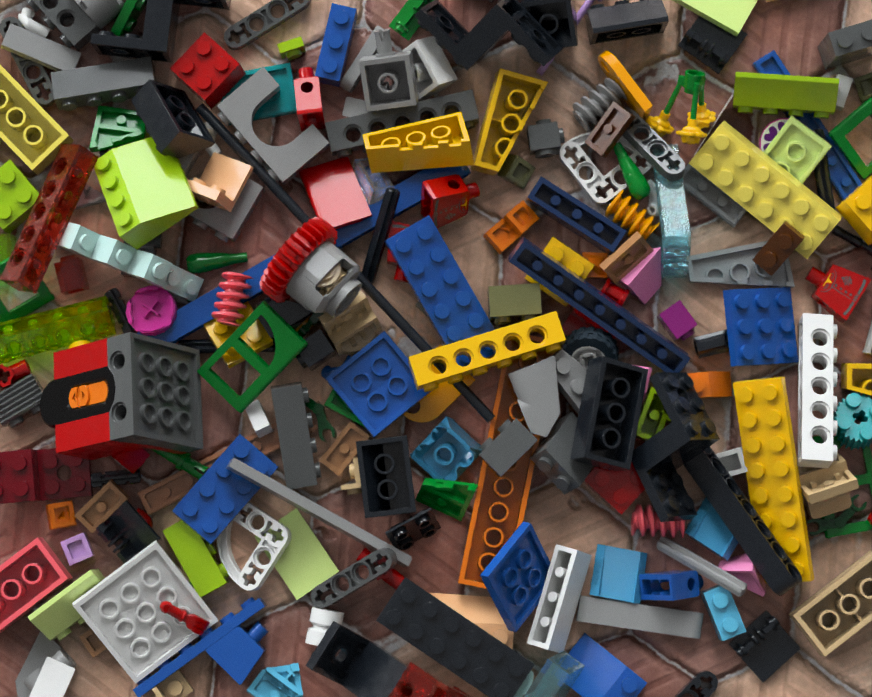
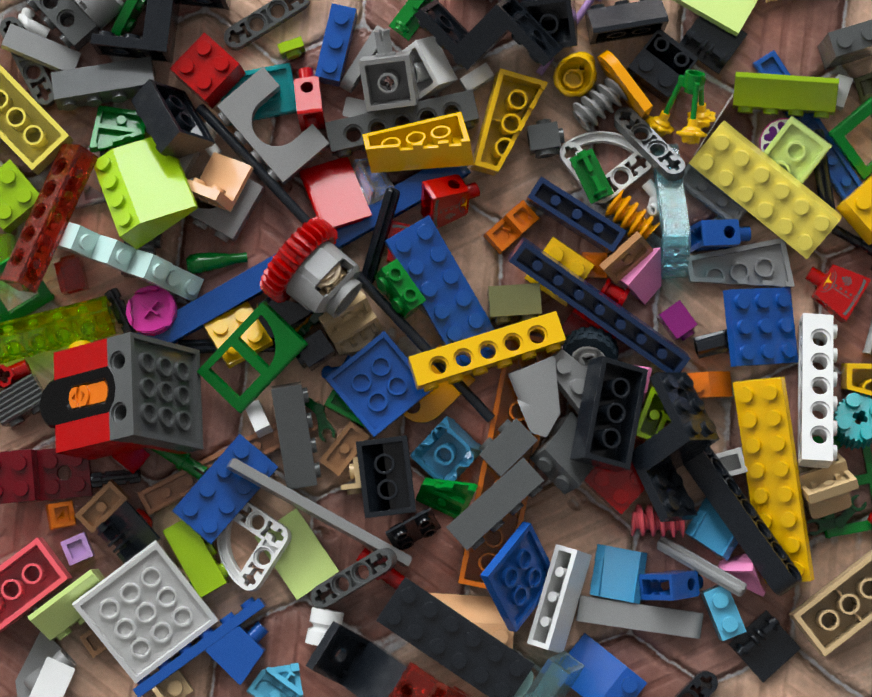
(192, 621): red piece -> none
(231, 298): coral piece -> none
(399, 288): none -> green plate
(477, 78): none -> white piece
(496, 503): none -> dark grey brick
(516, 171): olive slope -> none
(572, 80): none -> yellow hair
(591, 175): none -> green hinge
(609, 129): plate -> none
(632, 175): green piece -> none
(661, 64): none -> black slope
(718, 235): none -> blue torso
(778, 248): reddish brown plate -> none

